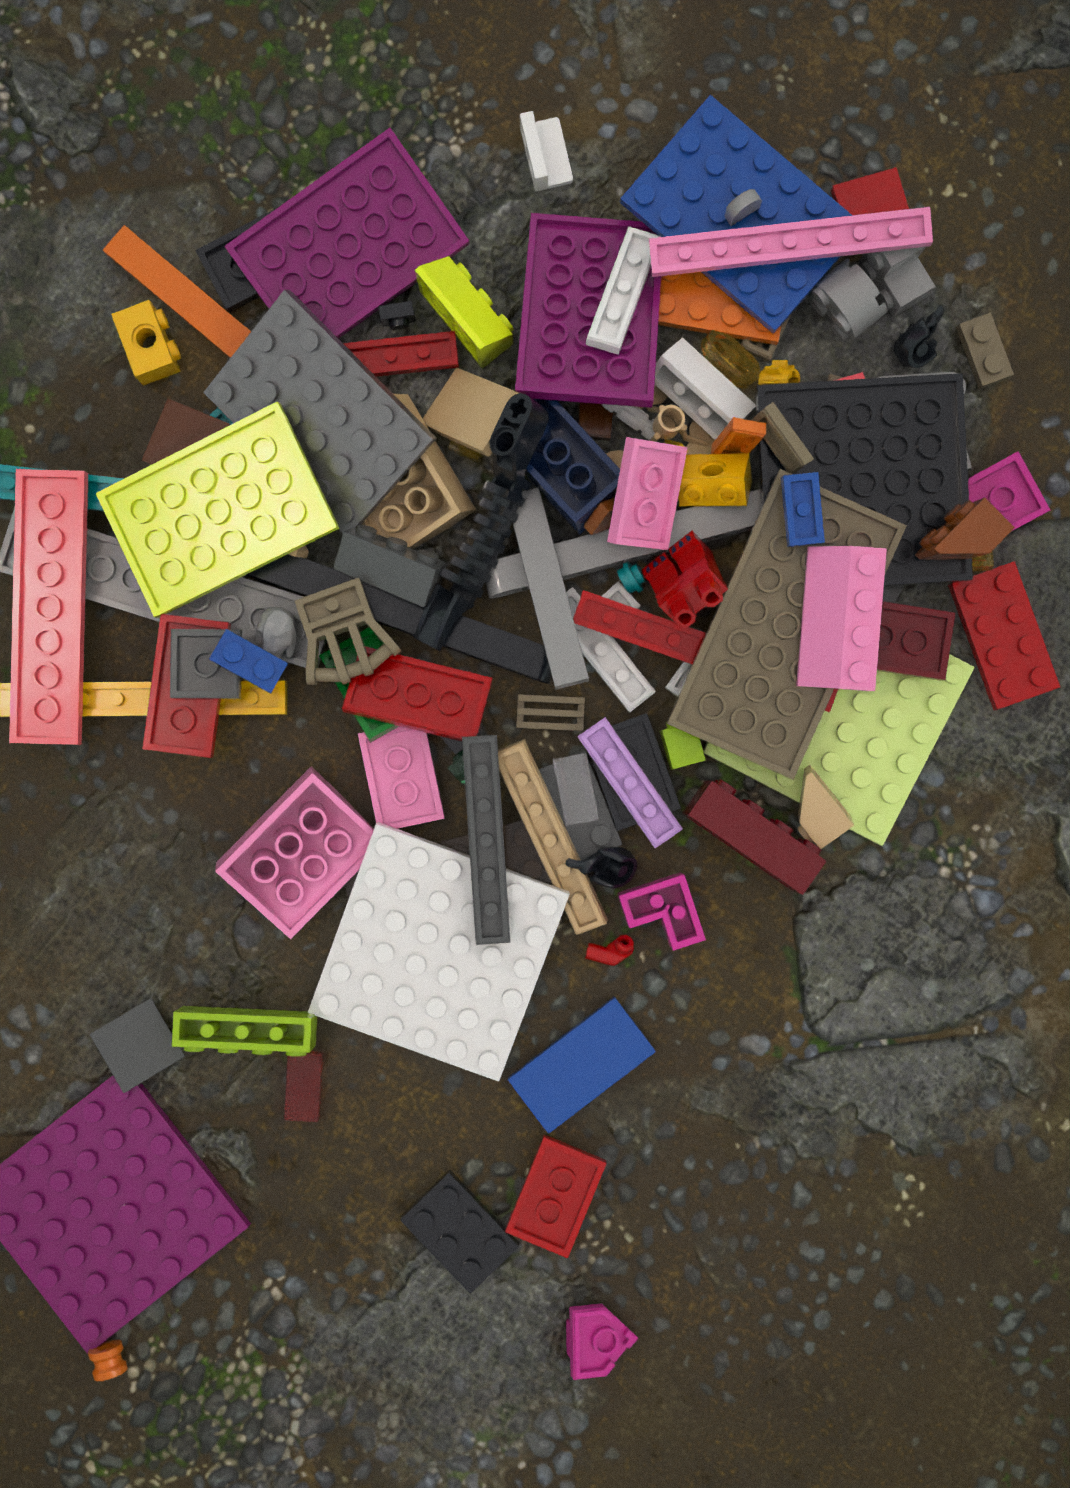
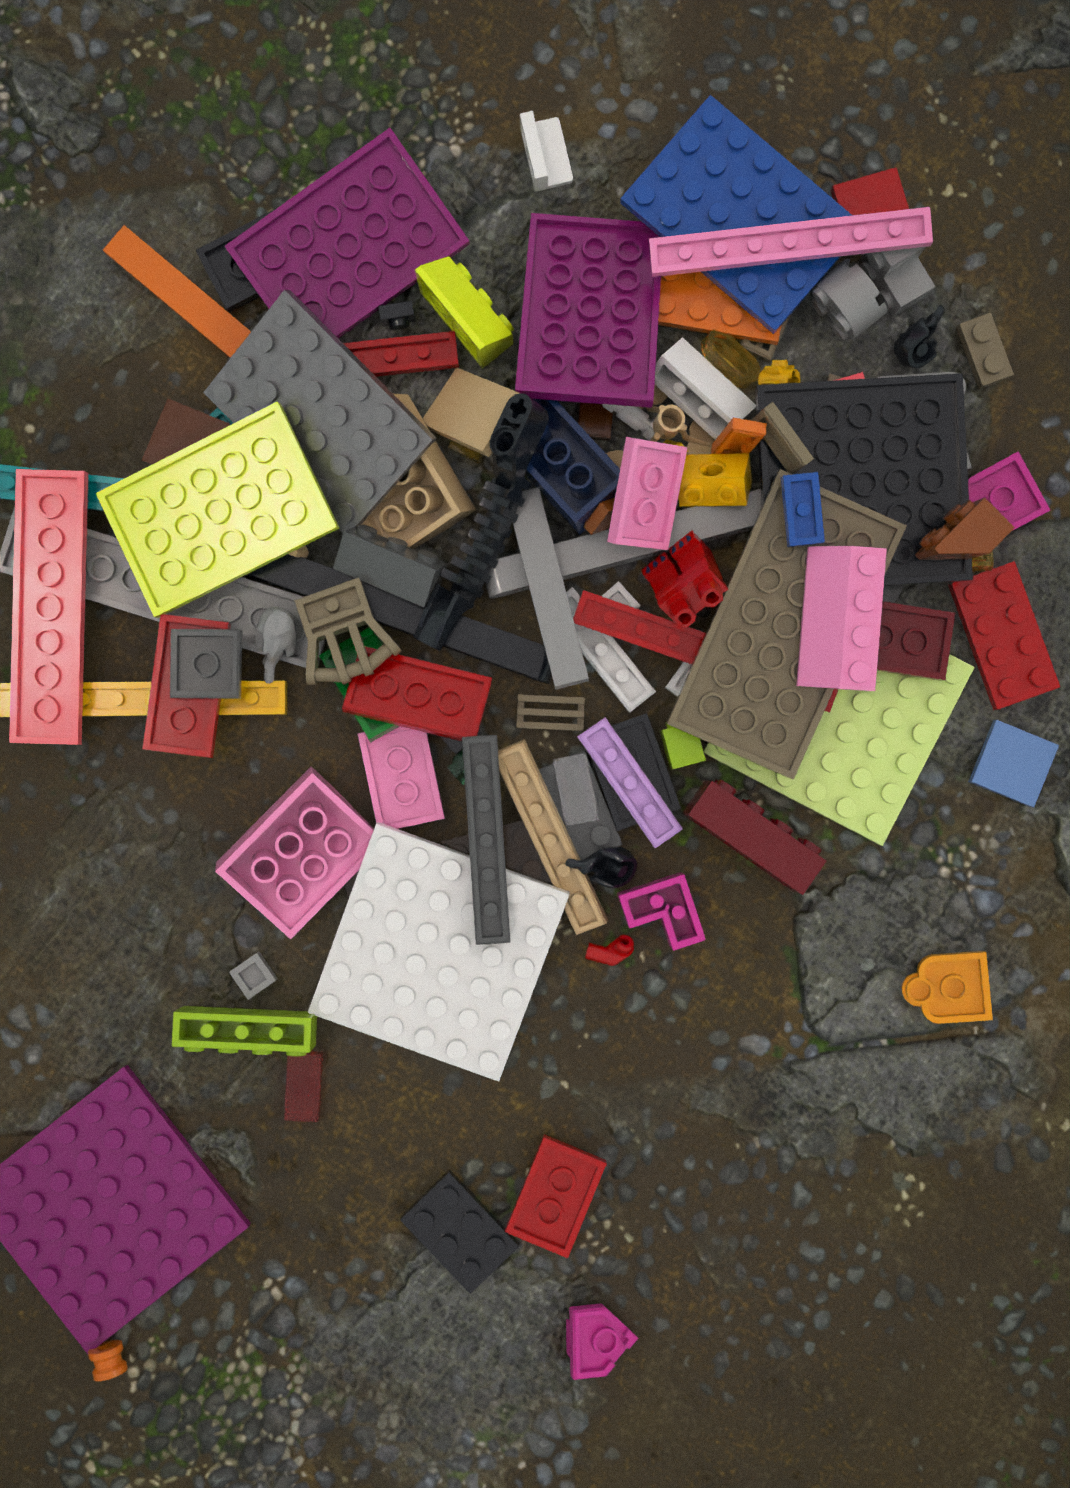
(133, 327): yellow brick -> none
(136, 1045): dark grey tile -> none
(248, 661): blue plate -> none
(253, 975): none -> light grey plate
(581, 1065): blue tile -> none
(621, 292): white tile -> none
(631, 577): teal plate -> none
(742, 206): light grey tile -> none
(820, 812): tan slope -> none
(951, 987): none -> light orange plate
(1013, 763): none -> medium blue tile

